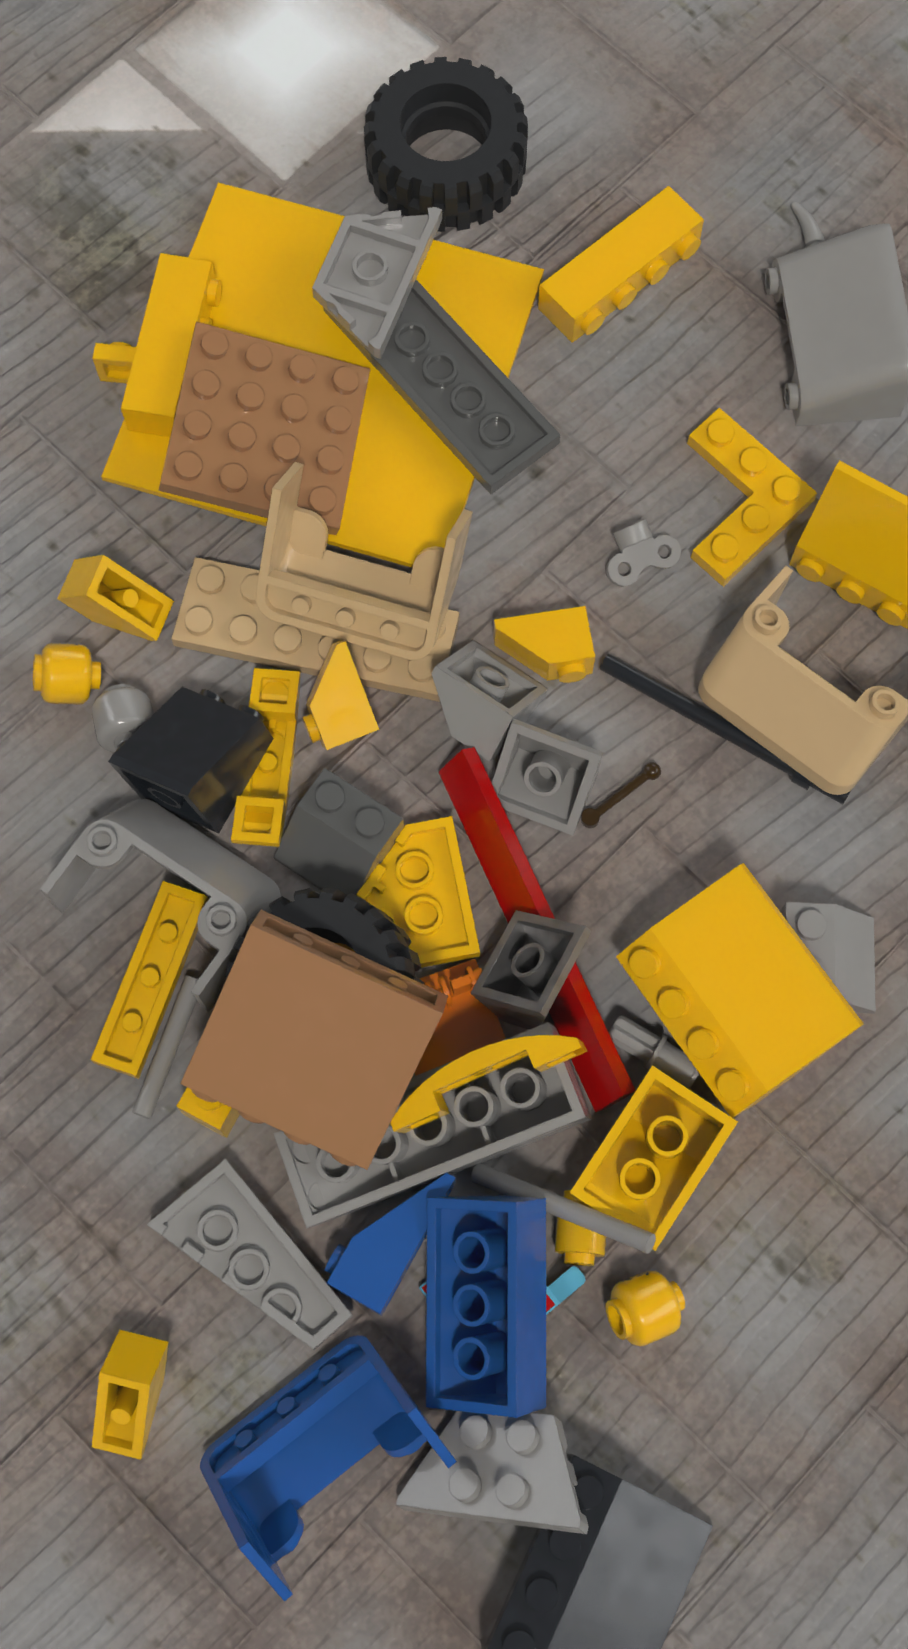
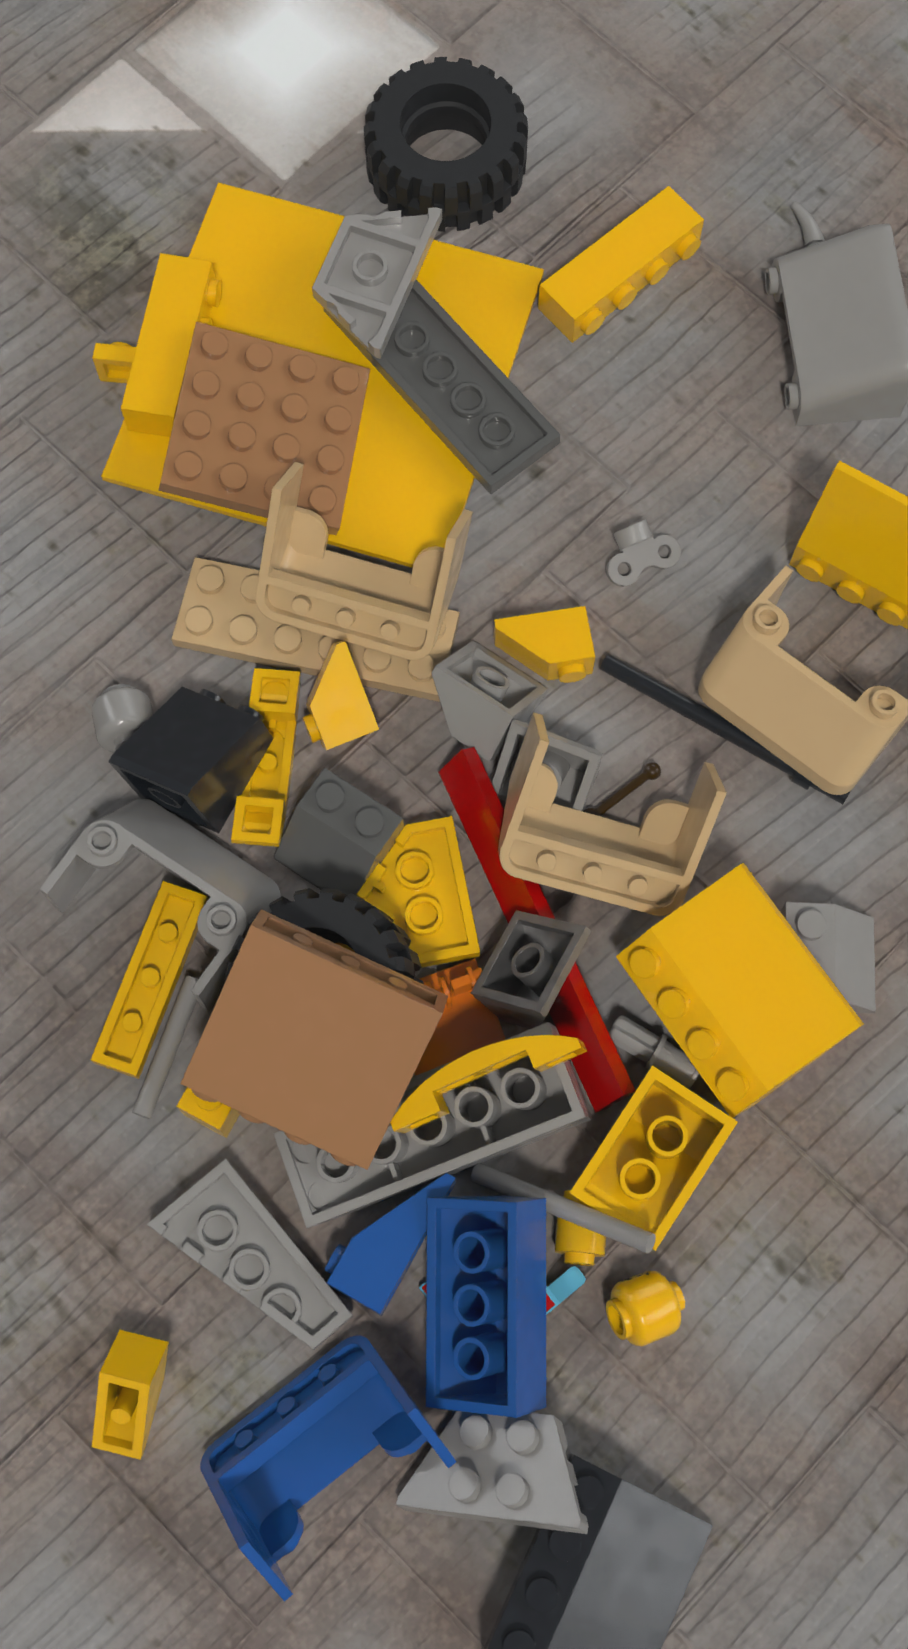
(65, 673): yellow head -> none
(115, 597): yellow slope -> none
(597, 856): none -> tan windscreen
(772, 490): yellow plate -> none

